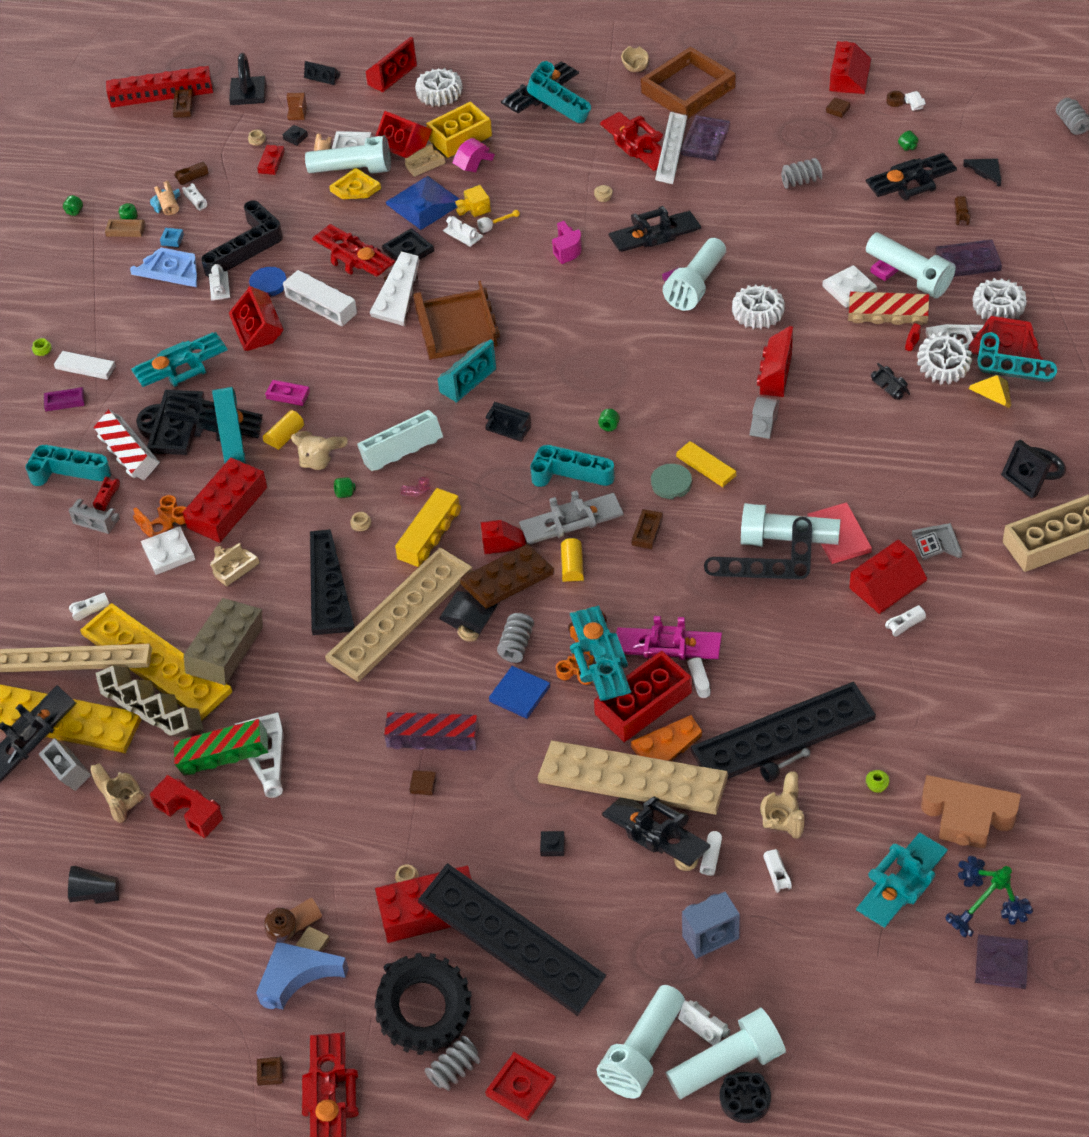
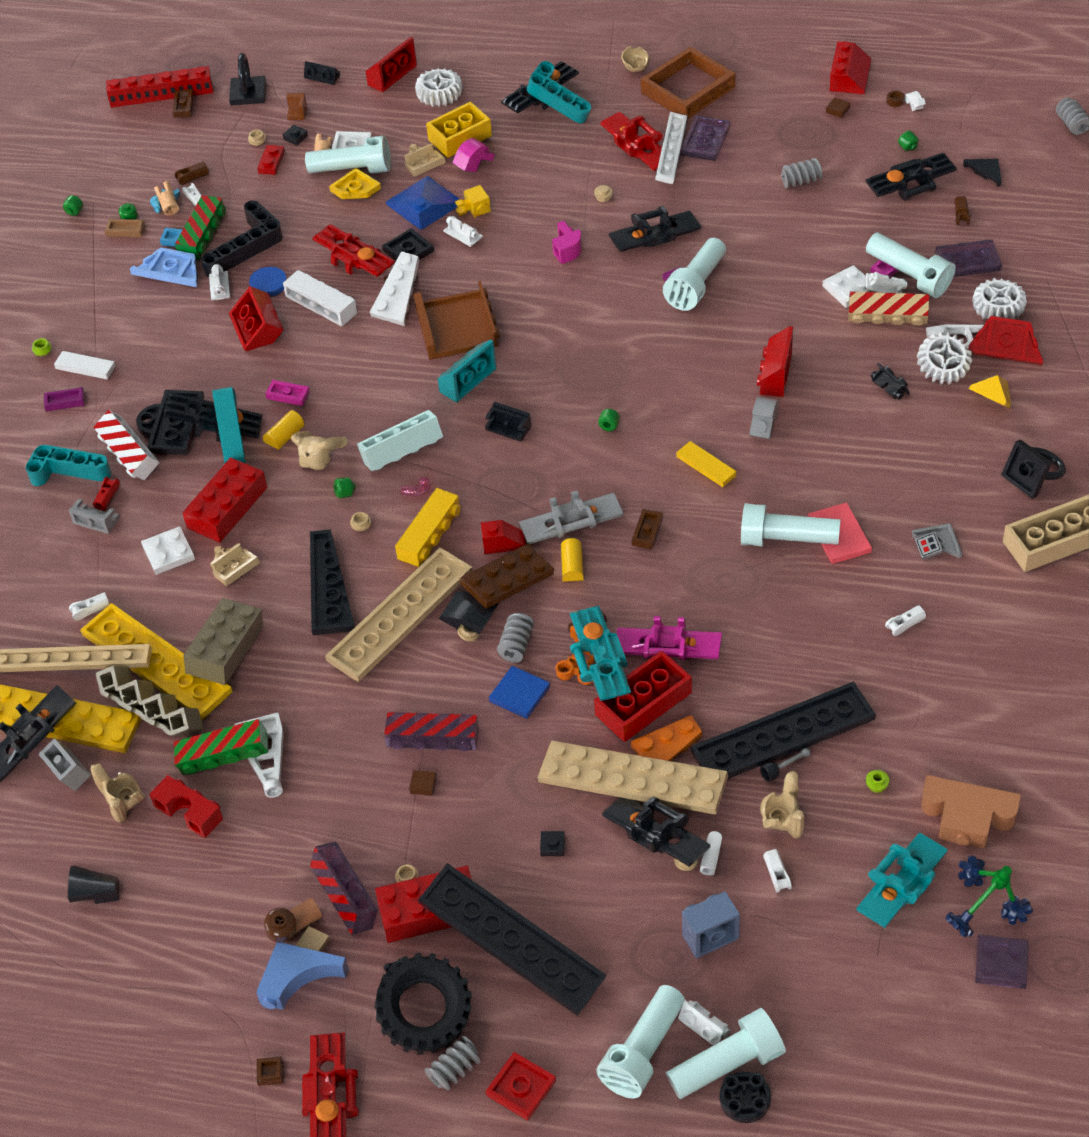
(167, 512): orange piece -> none
(169, 359): teal piece -> none
(201, 226): none -> green brick
(343, 888): none -> clear purple brick
(403, 135): red slope -> none
(485, 224): white hinge -> none
(570, 464): teal beam -> none
(671, 481): sand green tile -> none
(699, 677): white bar -> none
(758, 306): white gear -> none
(767, 572): black beam -> none
(881, 283): none -> white hinge
(887, 576): red slope -> none
(913, 337): red tile -> none
(1018, 362): teal beam -> none

